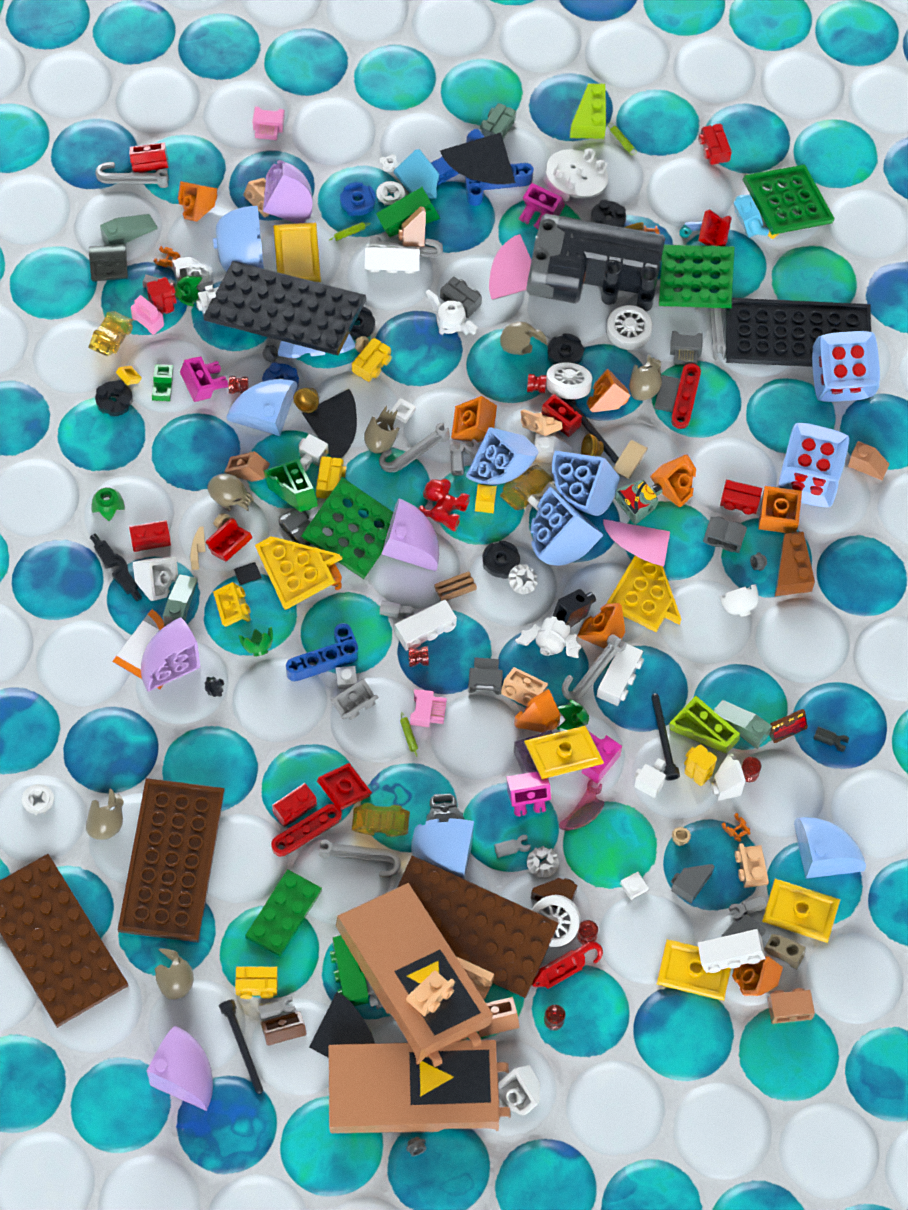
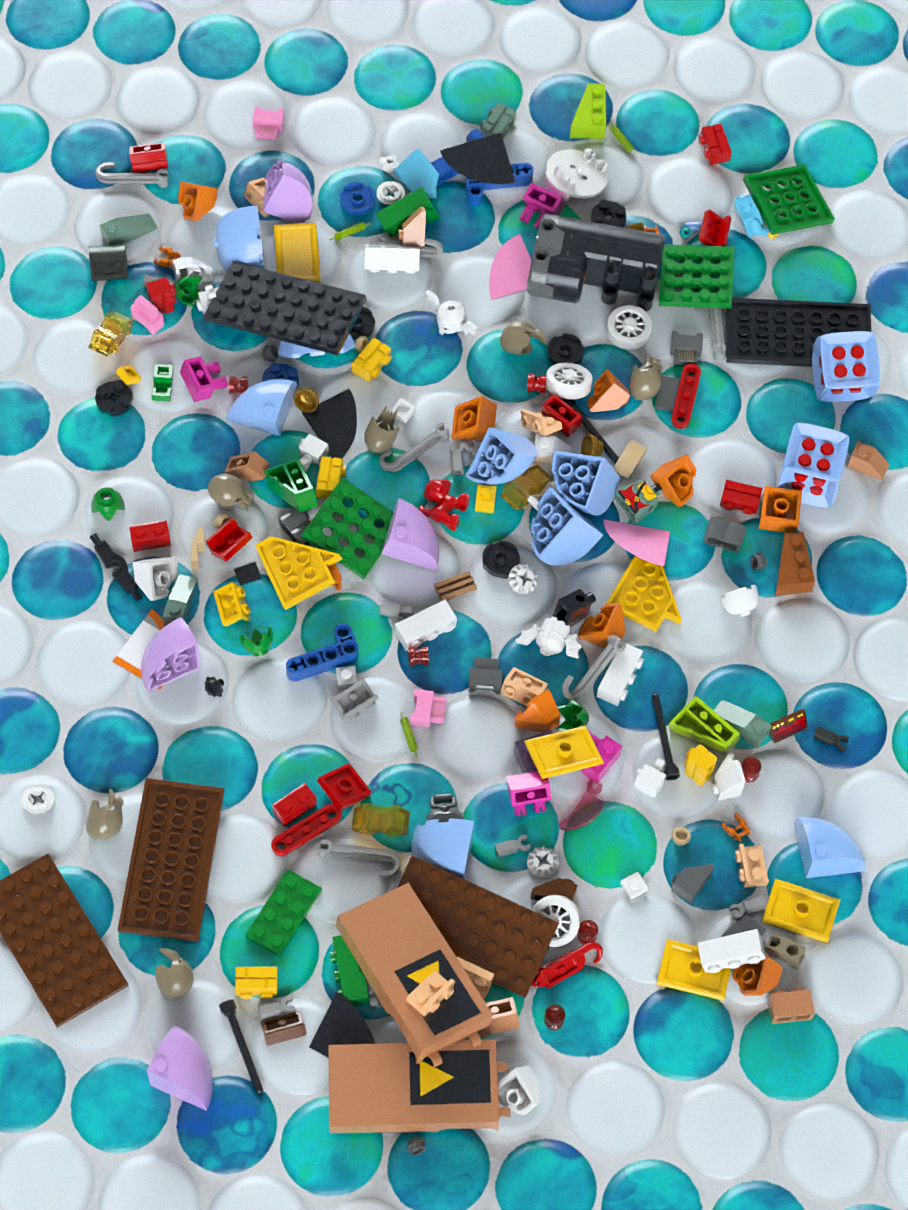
(457, 291): dark grey brick -> none

